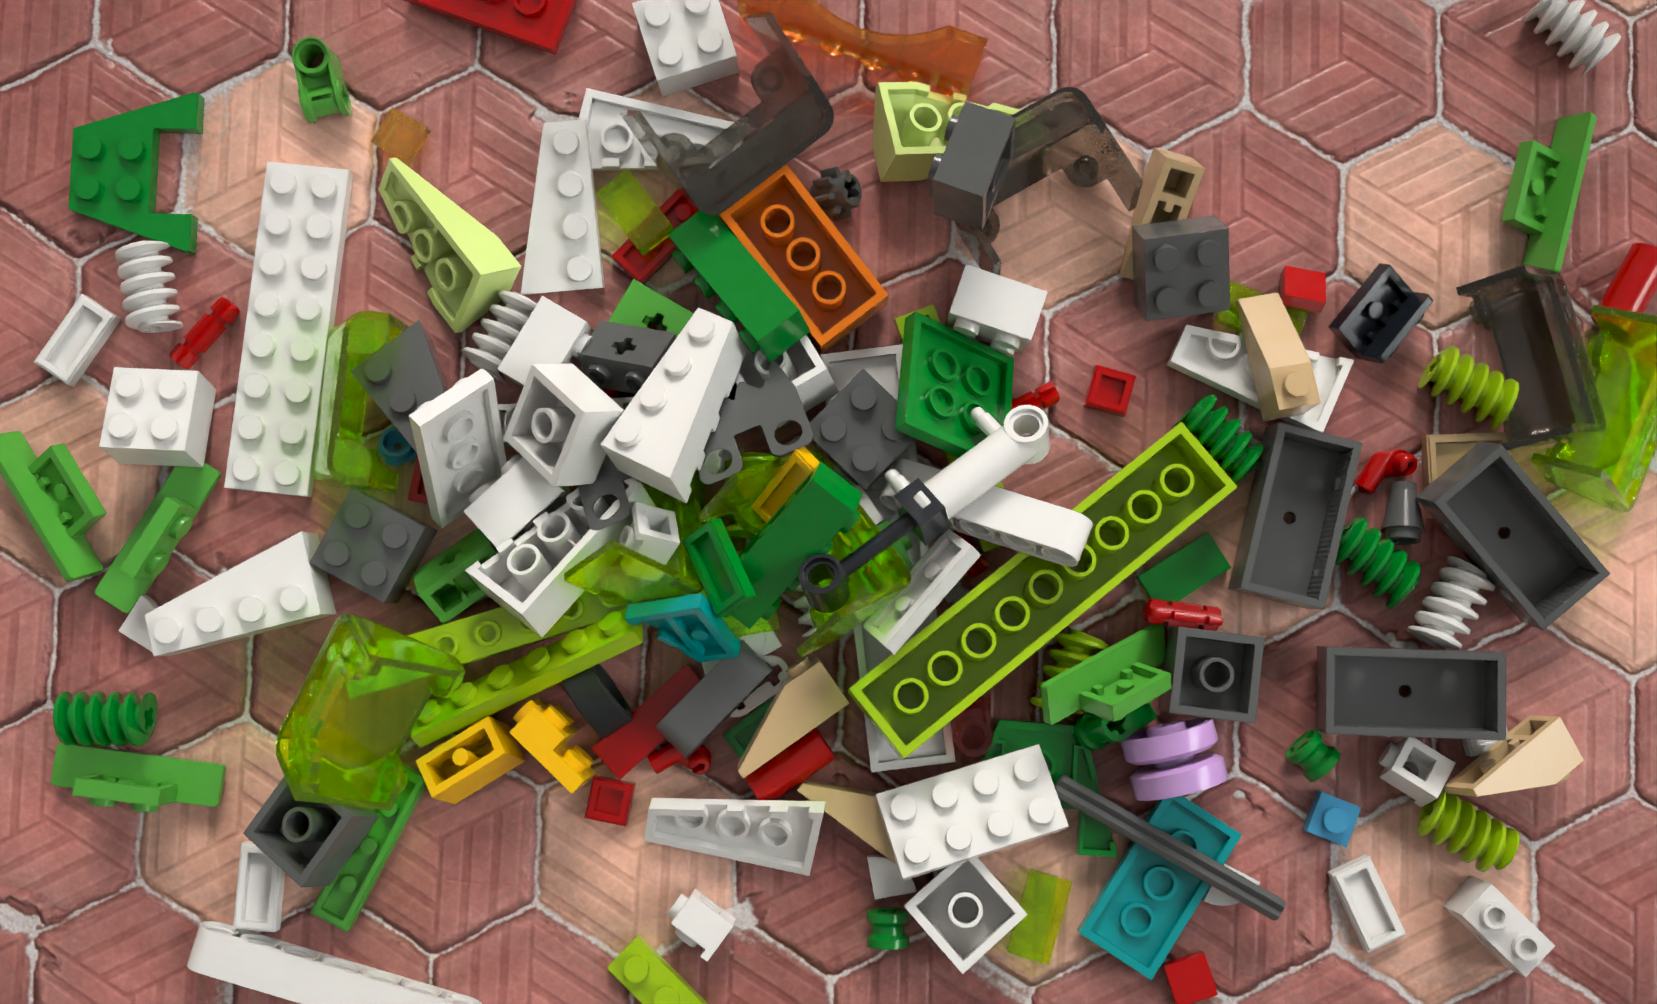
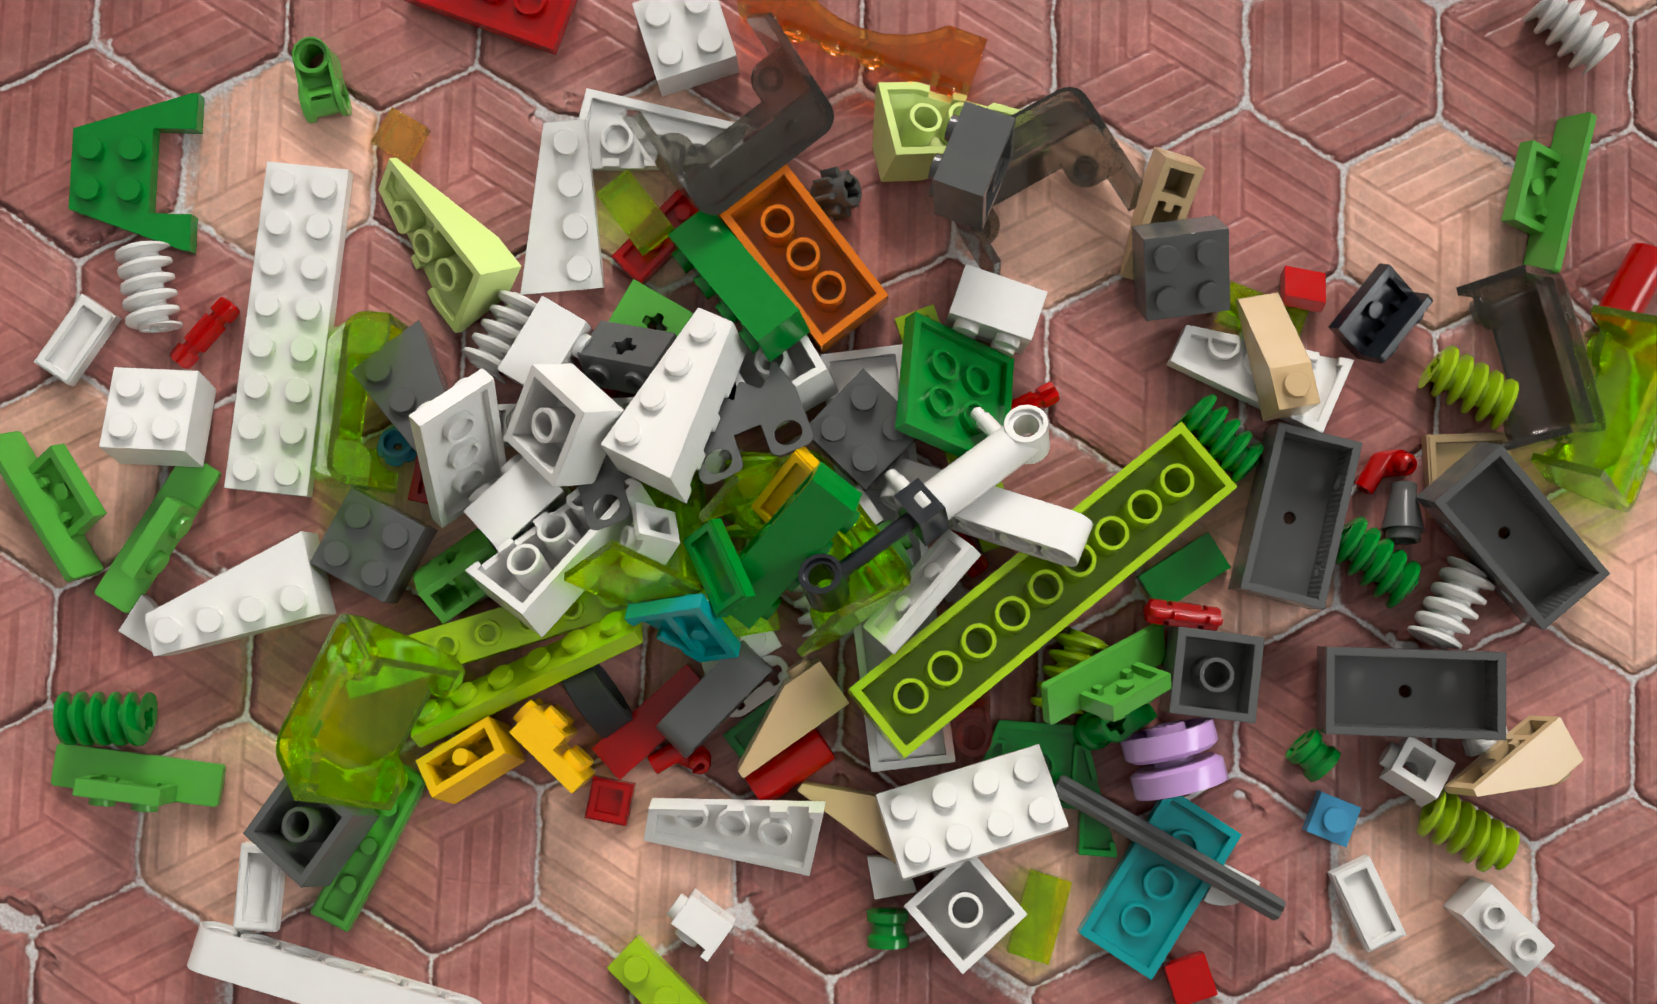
(1109, 390): red tile -> none

